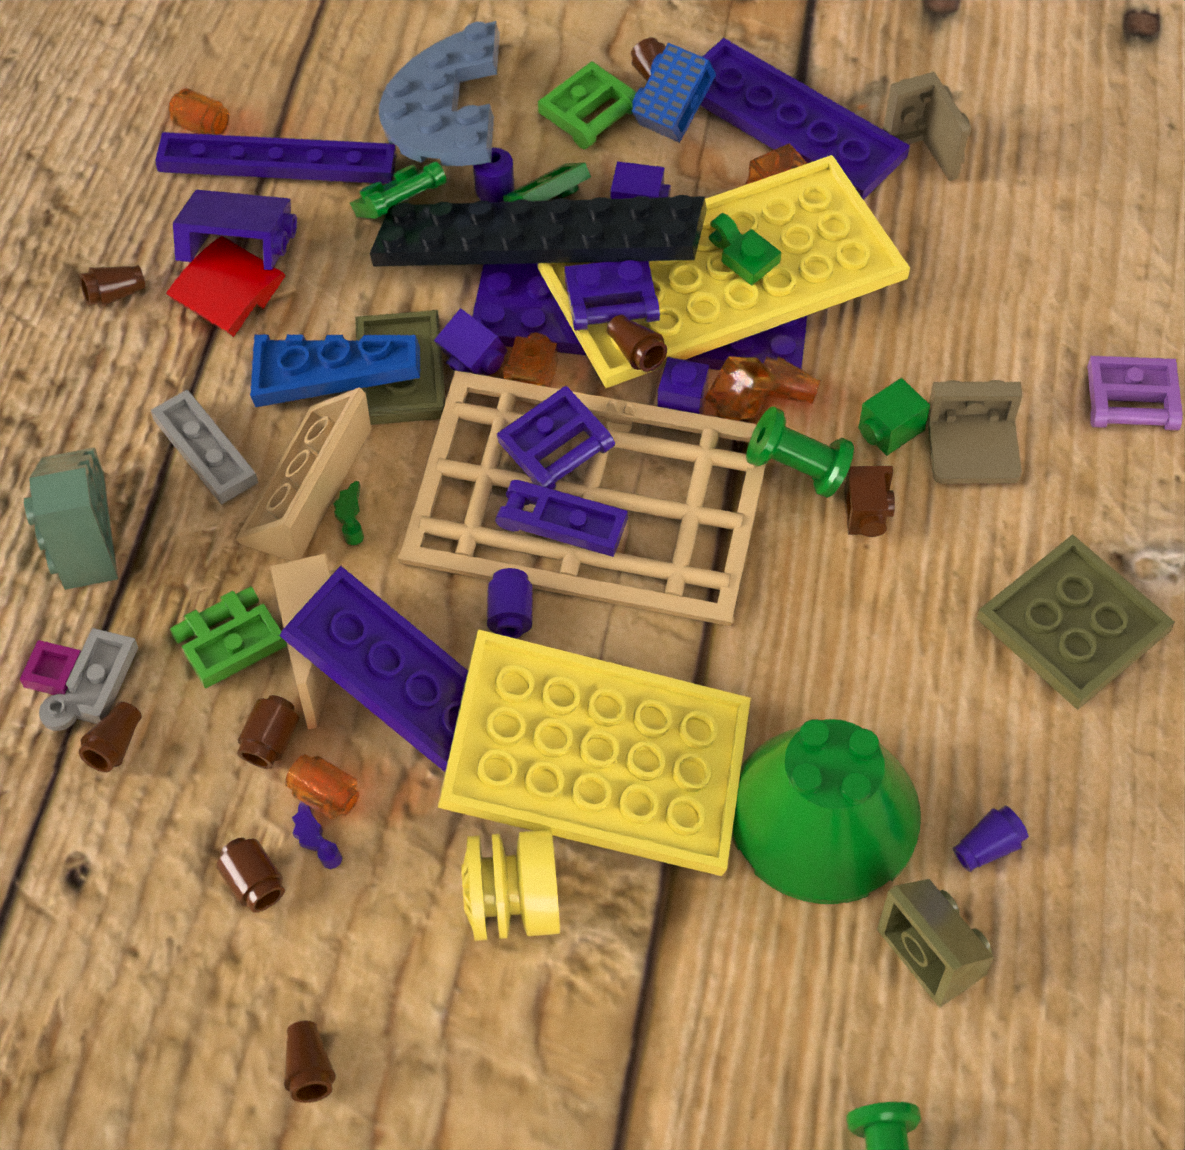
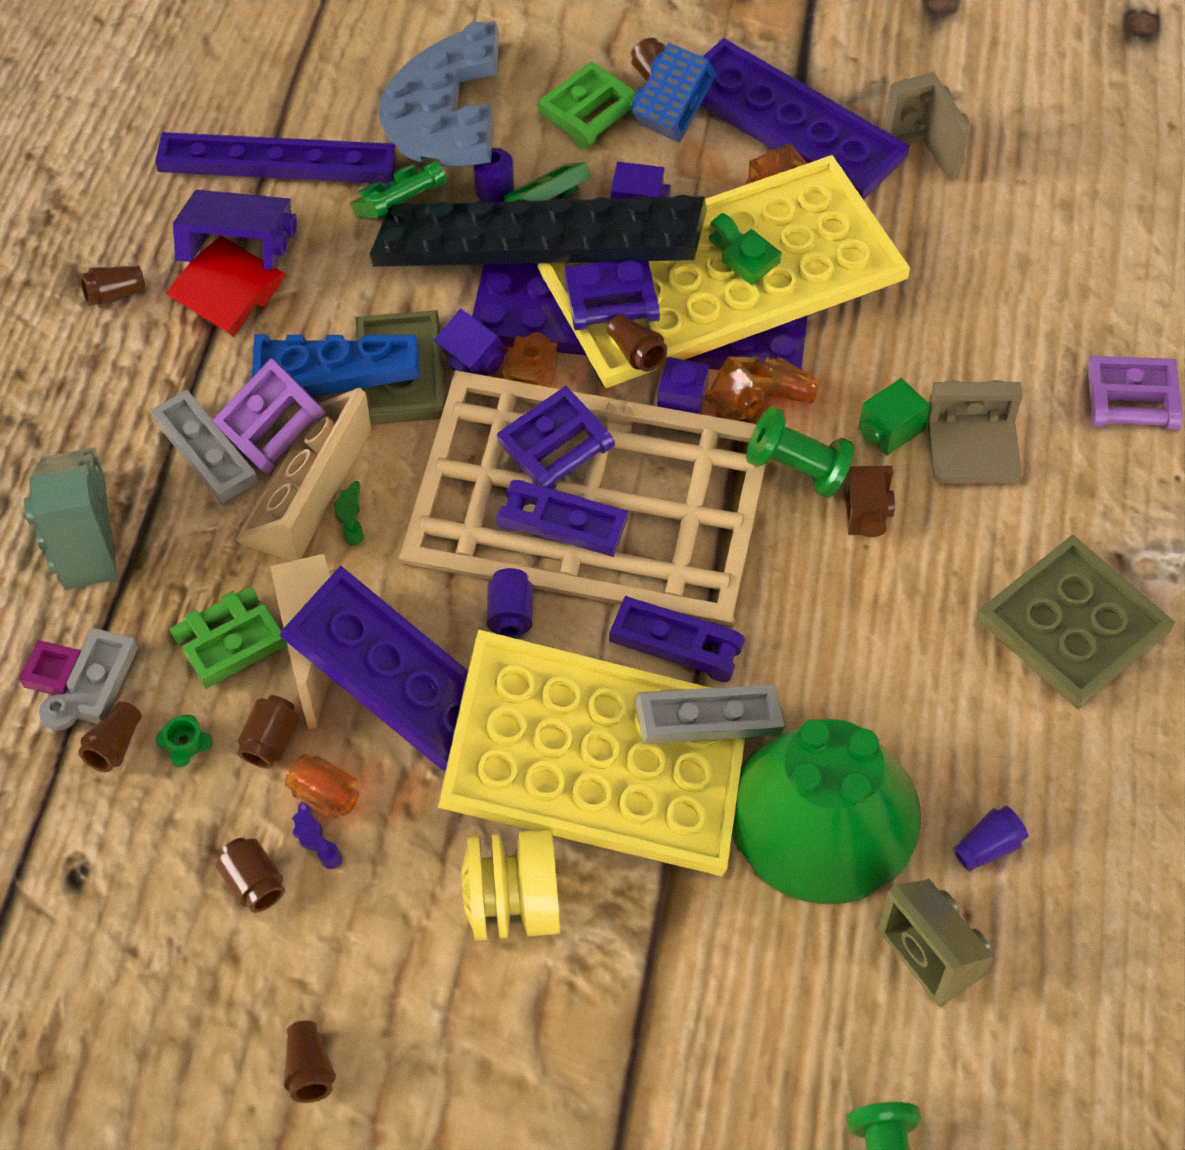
(177, 729): none -> green plate
(198, 113): clear orange brick -> none
(260, 406): none -> medium lavender plate
(676, 638): none -> dark purple plate
(709, 714): none -> light grey plate

